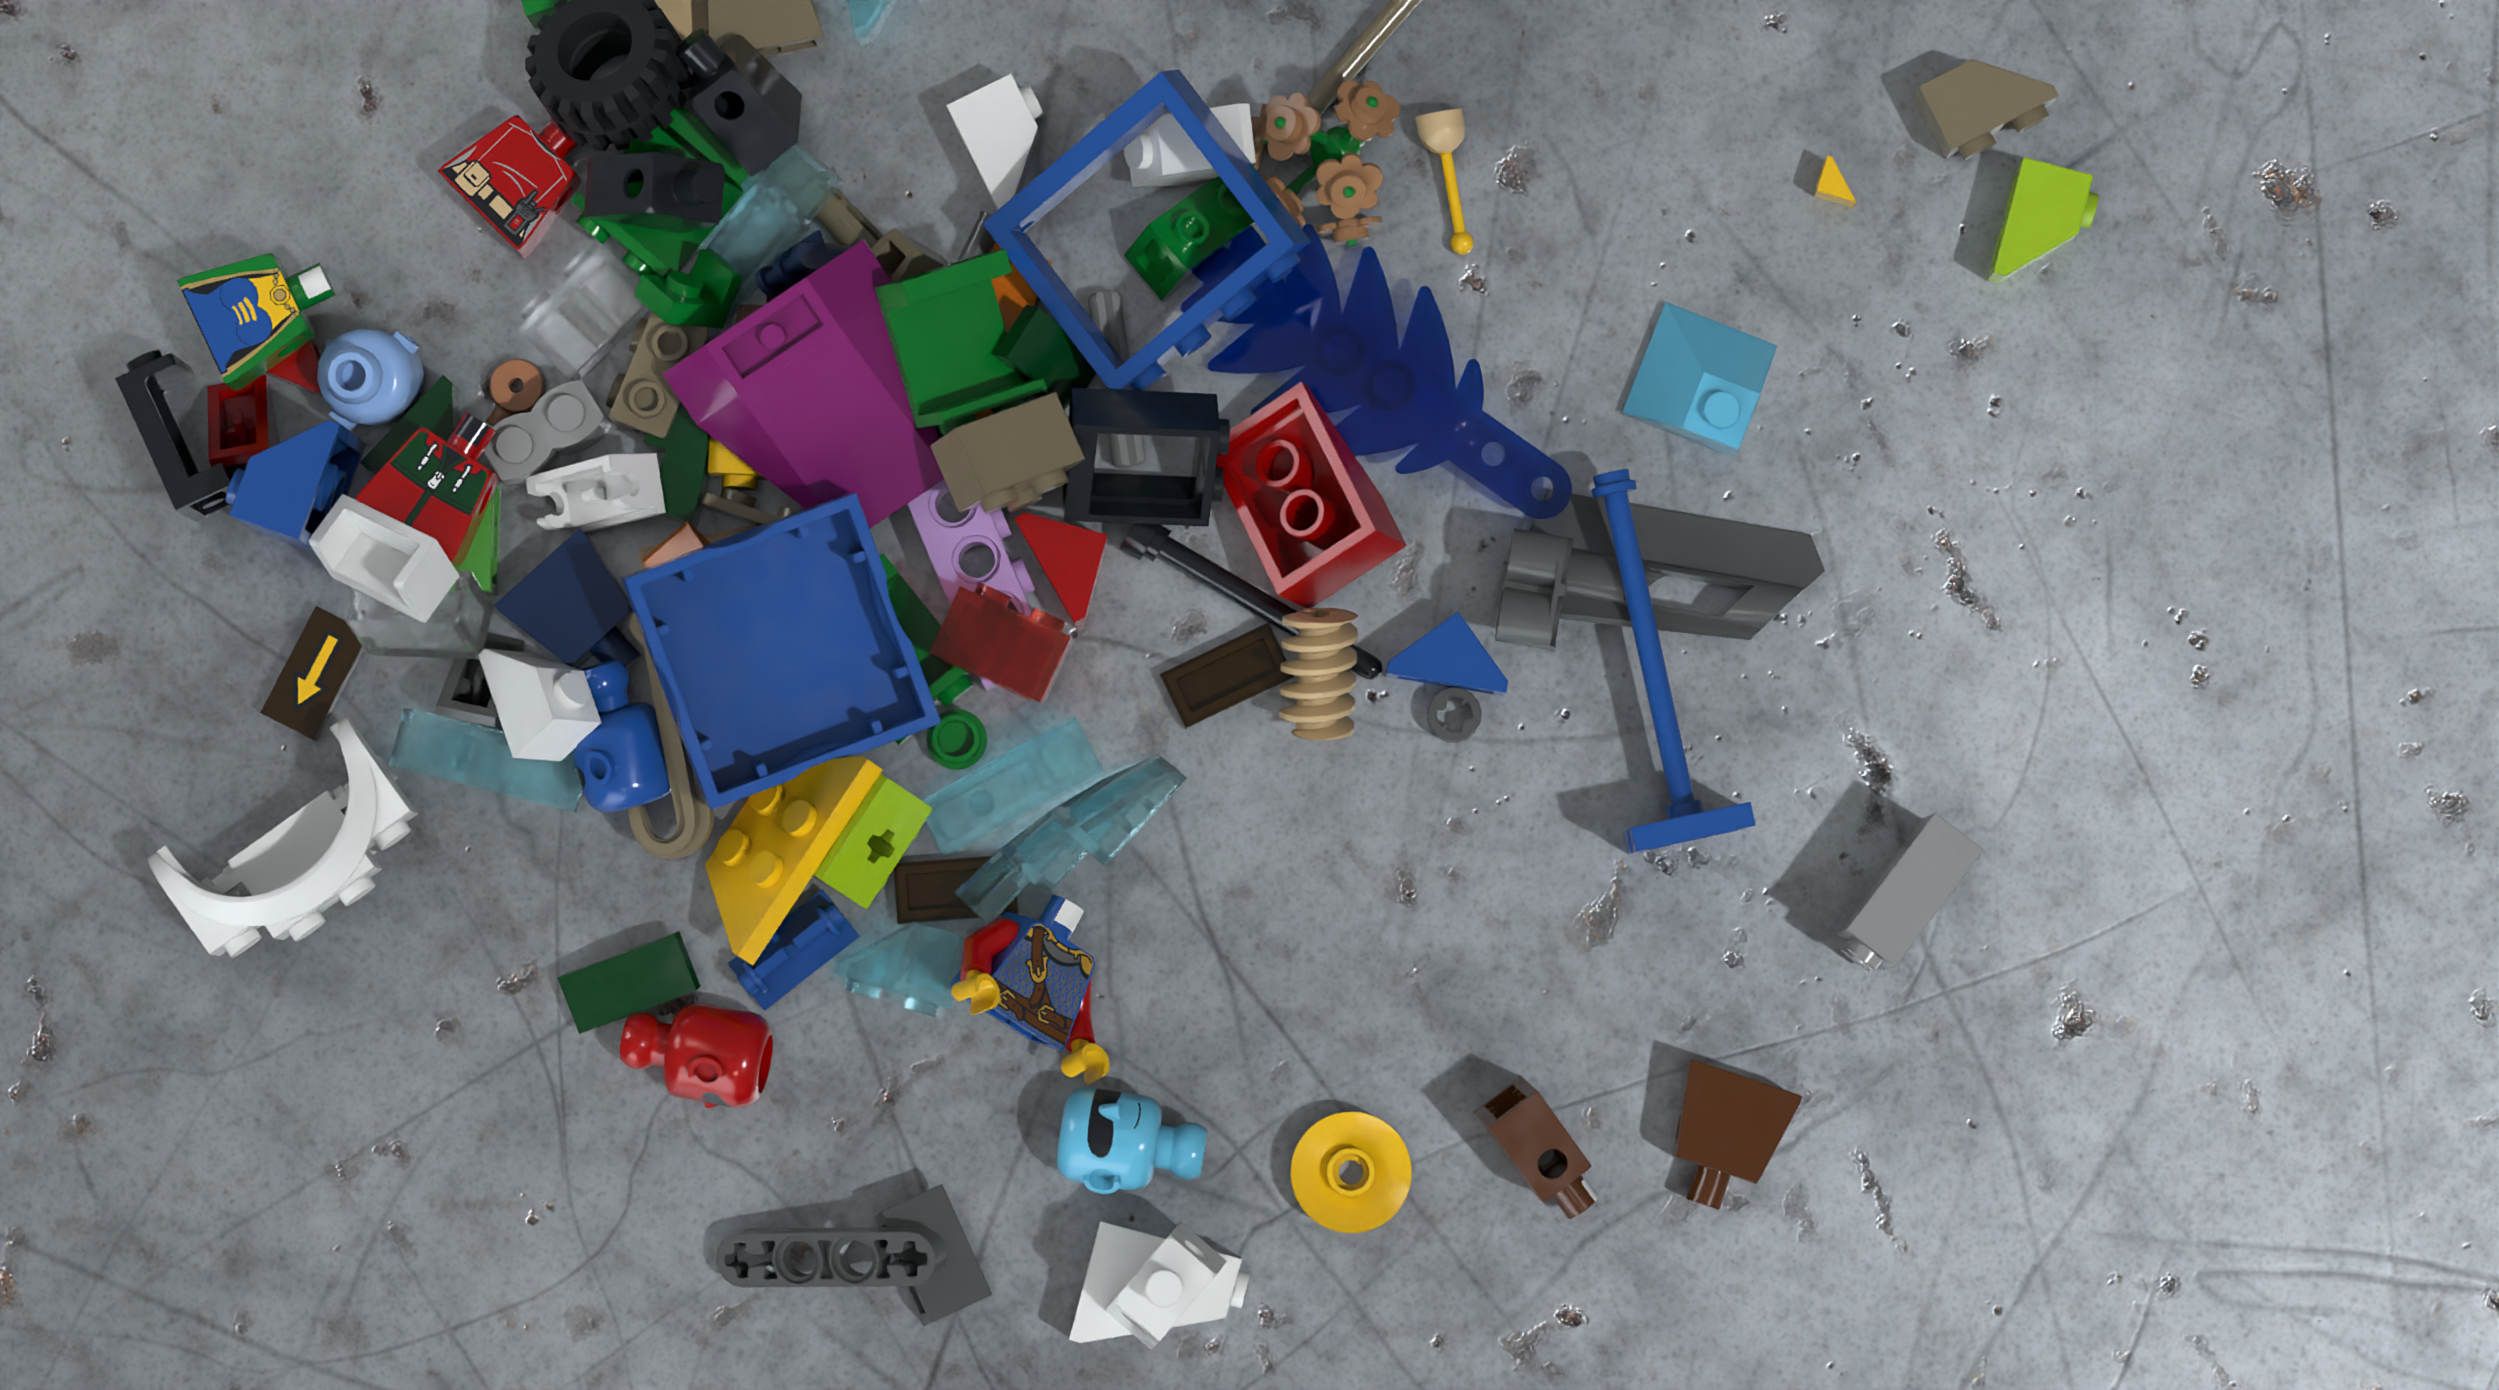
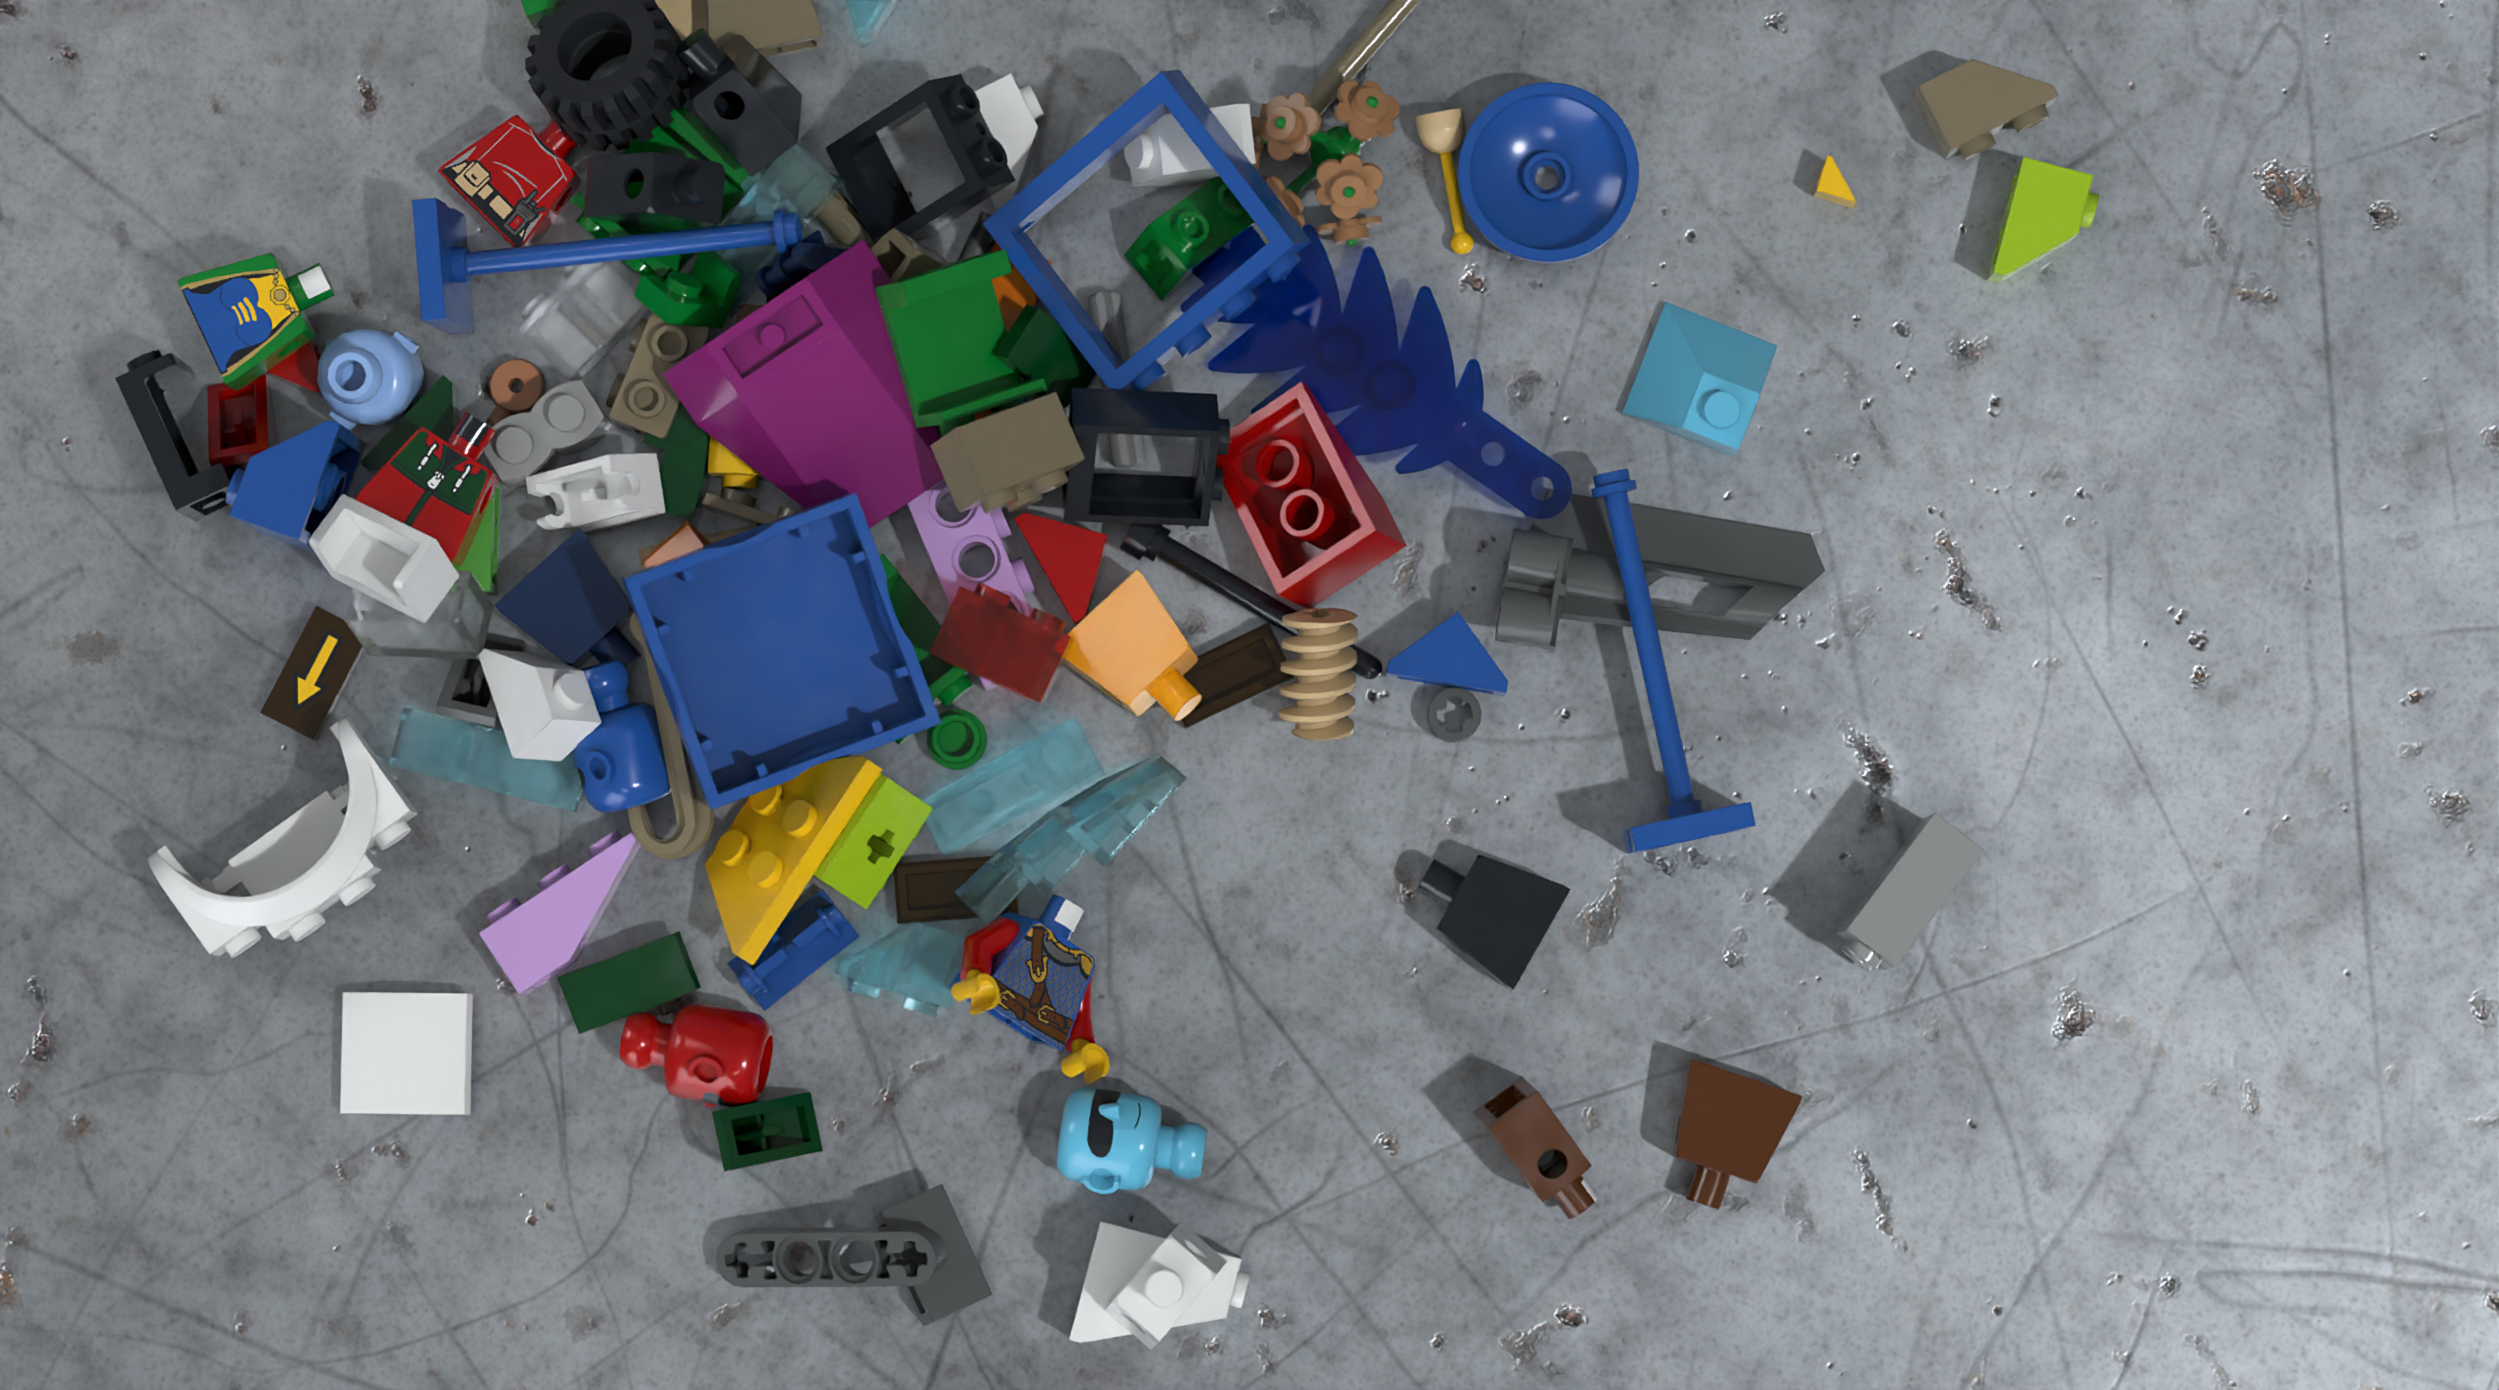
(406, 1053): none -> white slope
(448, 266): none -> blue tile
(554, 926): none -> lavender slope
(767, 1131): none -> dark green slope
(875, 184): none -> black window
(1135, 651): none -> light orange torso
(1382, 1184): yellow dish -> none
(1494, 913): none -> black torso
(1556, 131): none -> blue dish

